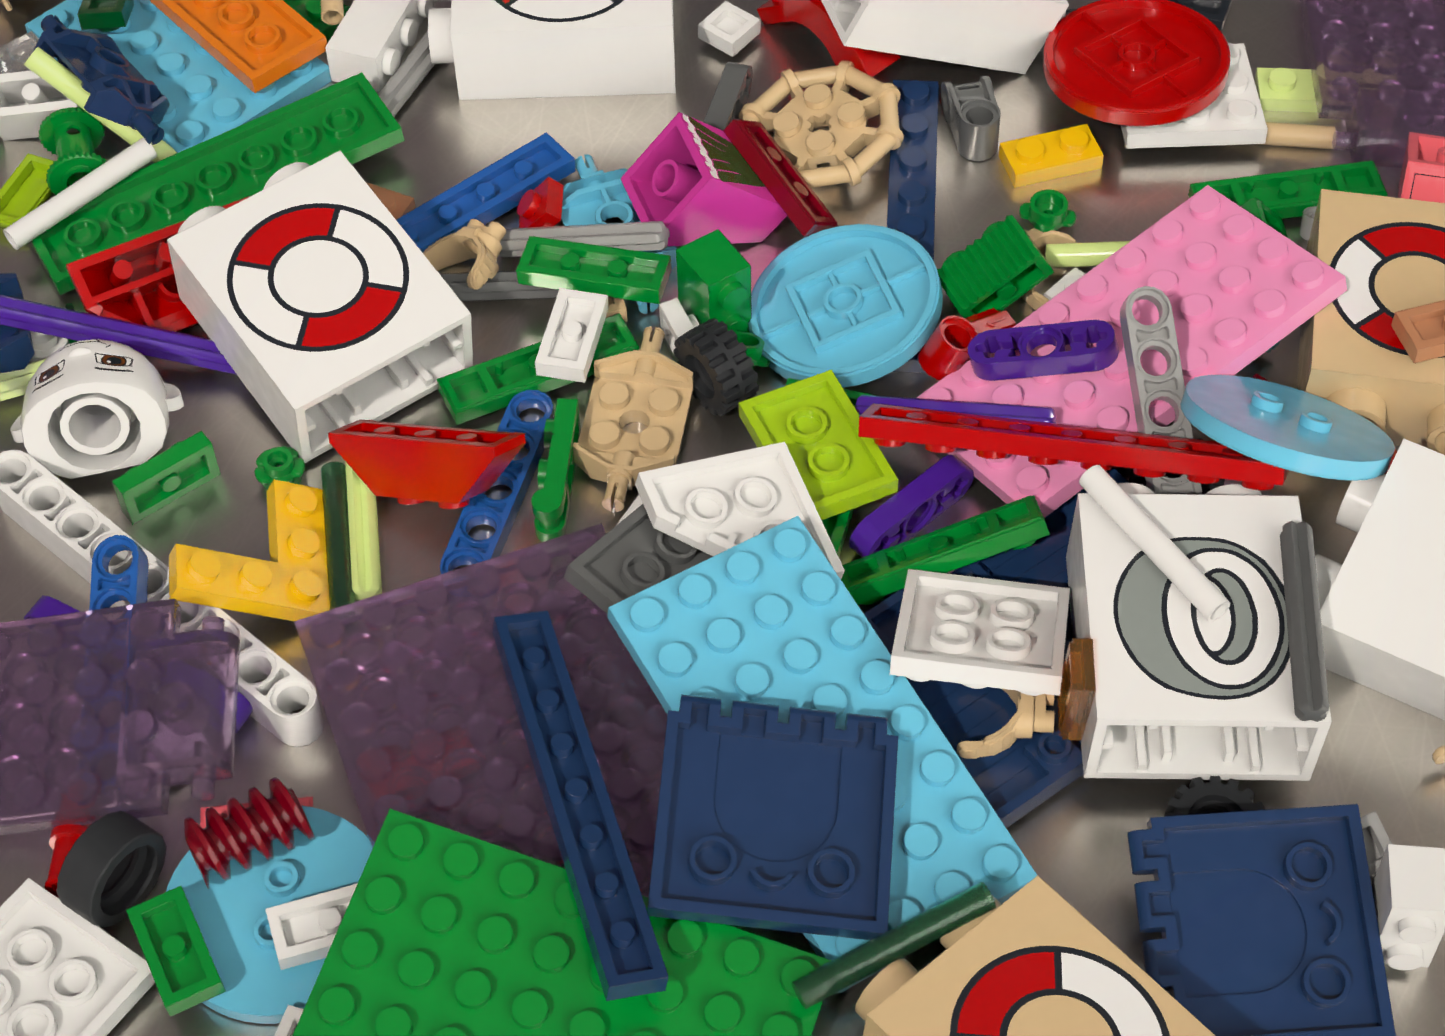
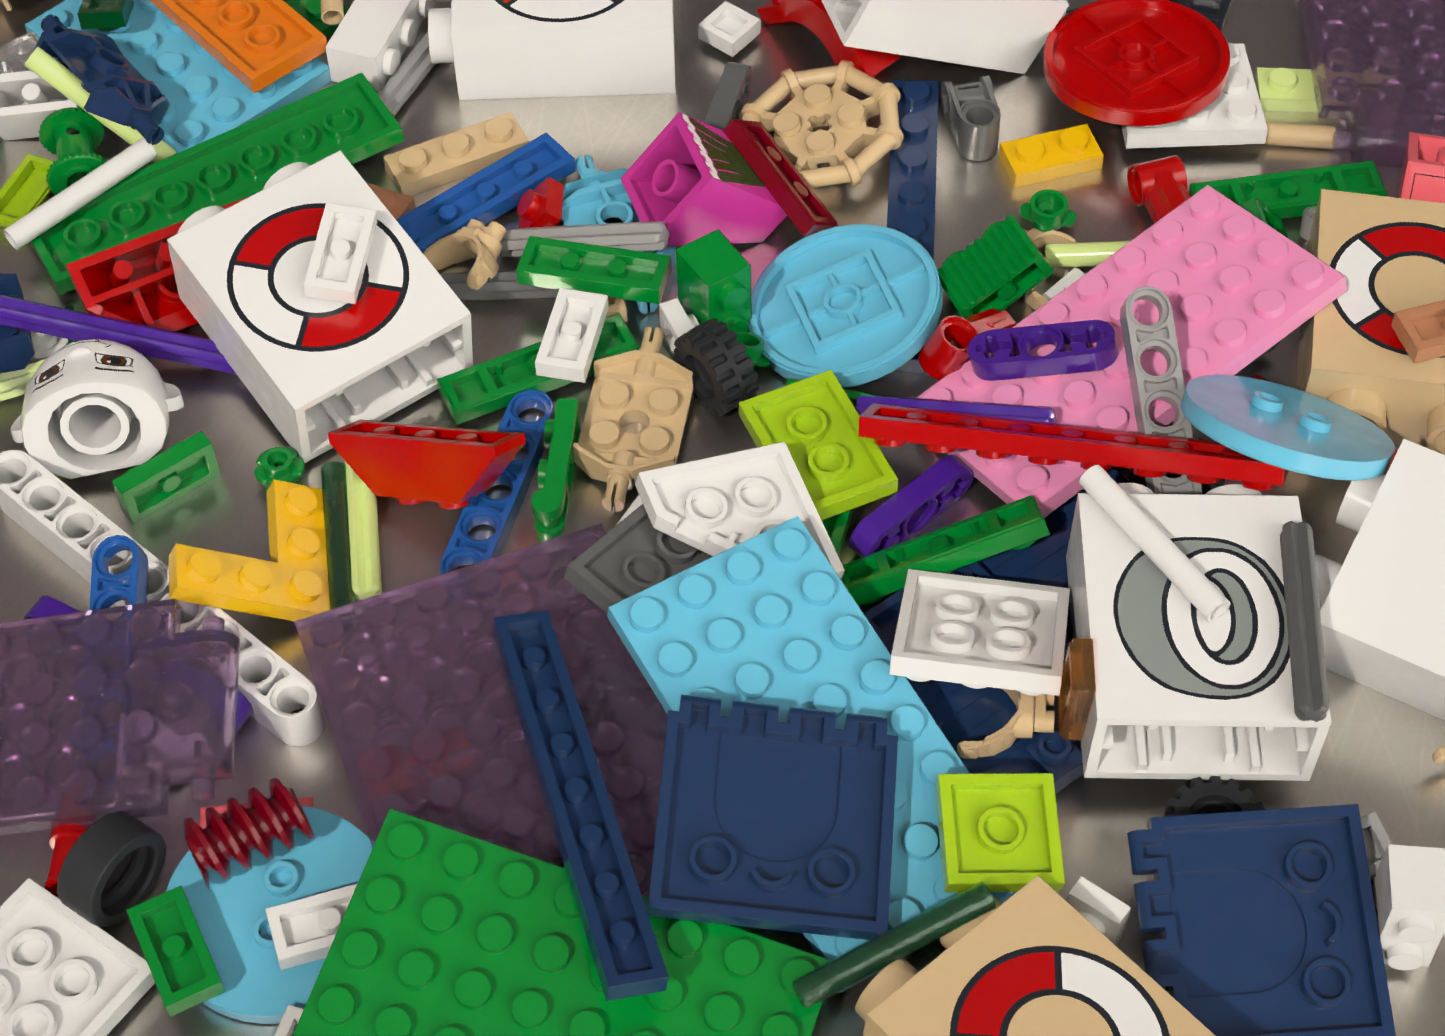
(340, 253): none -> white plate
(454, 154): none -> tan plate
(998, 831): none -> lime plate
(1100, 909): none -> white plate
(1158, 185): none -> red piece

